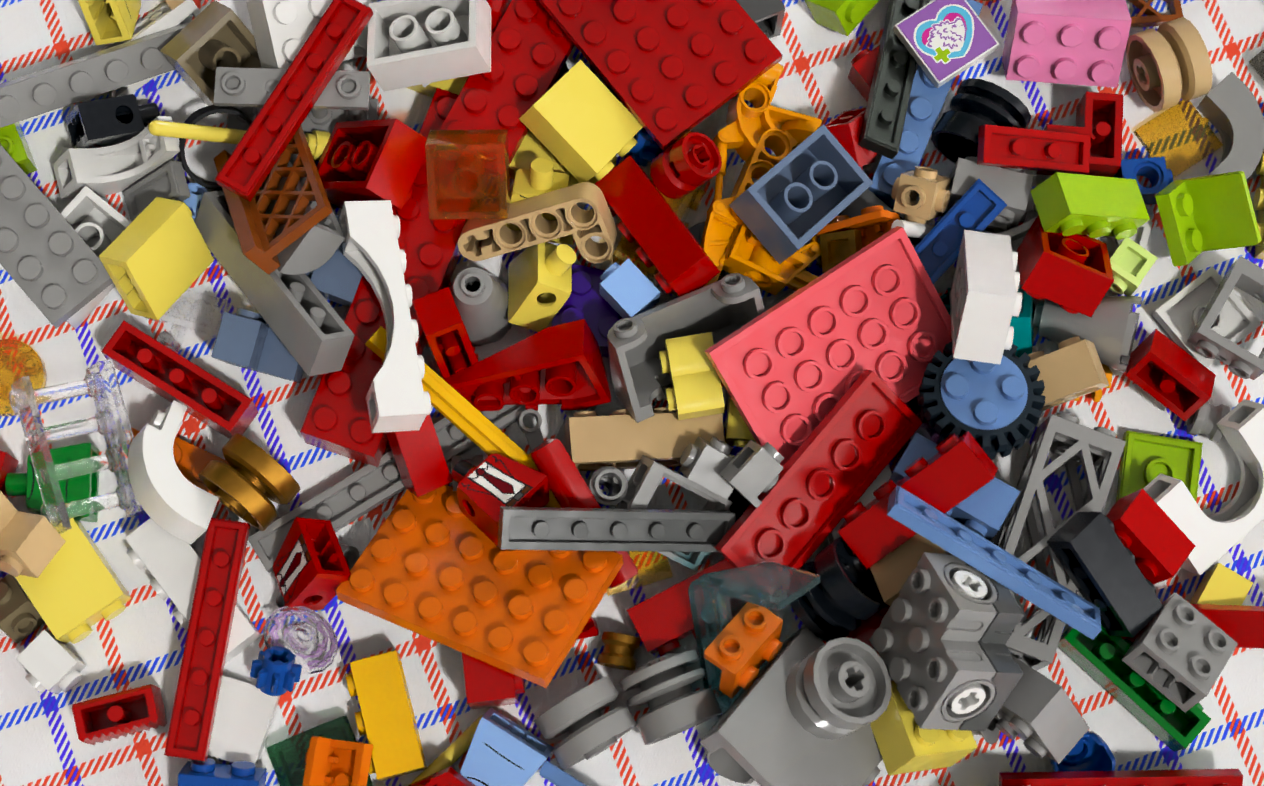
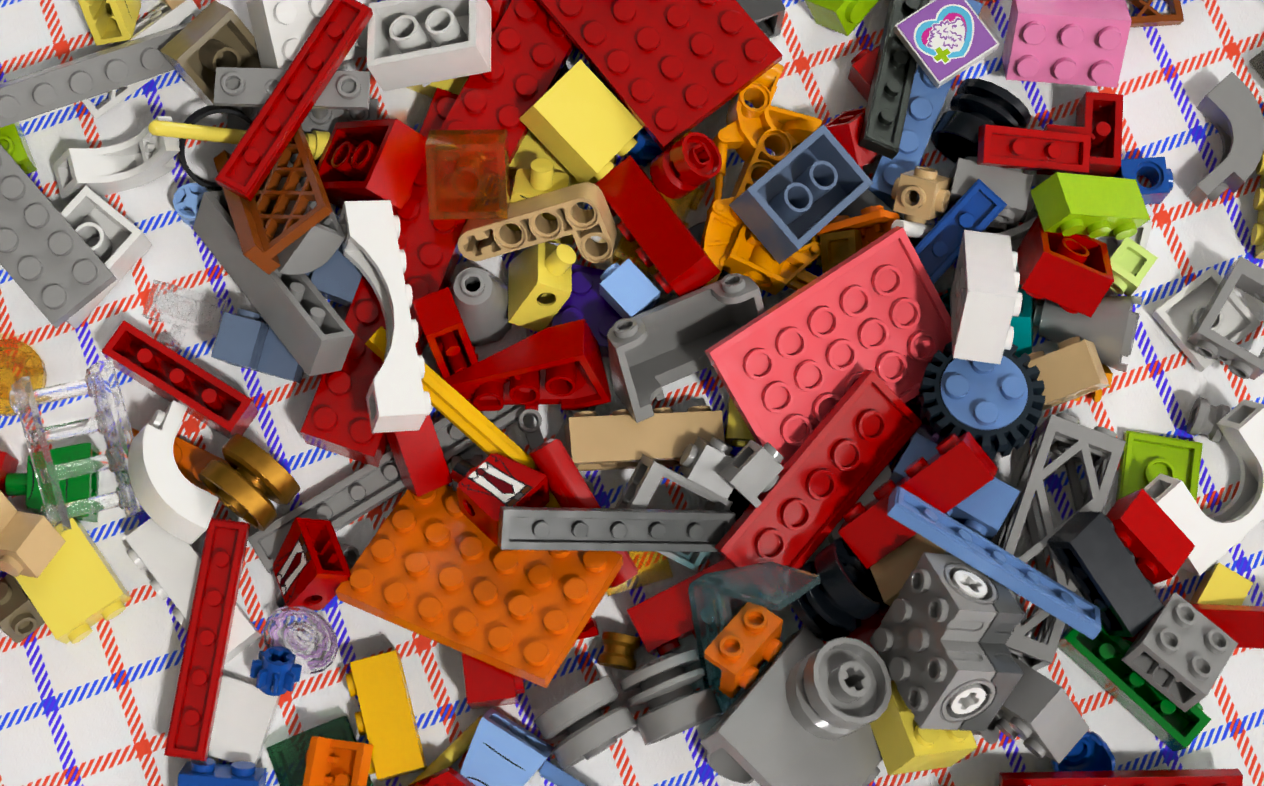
(50, 664): white brick -> none
(97, 124): black torso -> none
(119, 714): red brick -> none
(157, 258): light yellow brick -> none
(164, 182): light grey tile -> none
(613, 480): light grey cone -> none
(694, 382): light yellow brick -> none
(1169, 64): tan wheel -> none
(1170, 375): red brick -> none
(1179, 136): clear yellow piece -> none
(1207, 215): lime bracket -> none

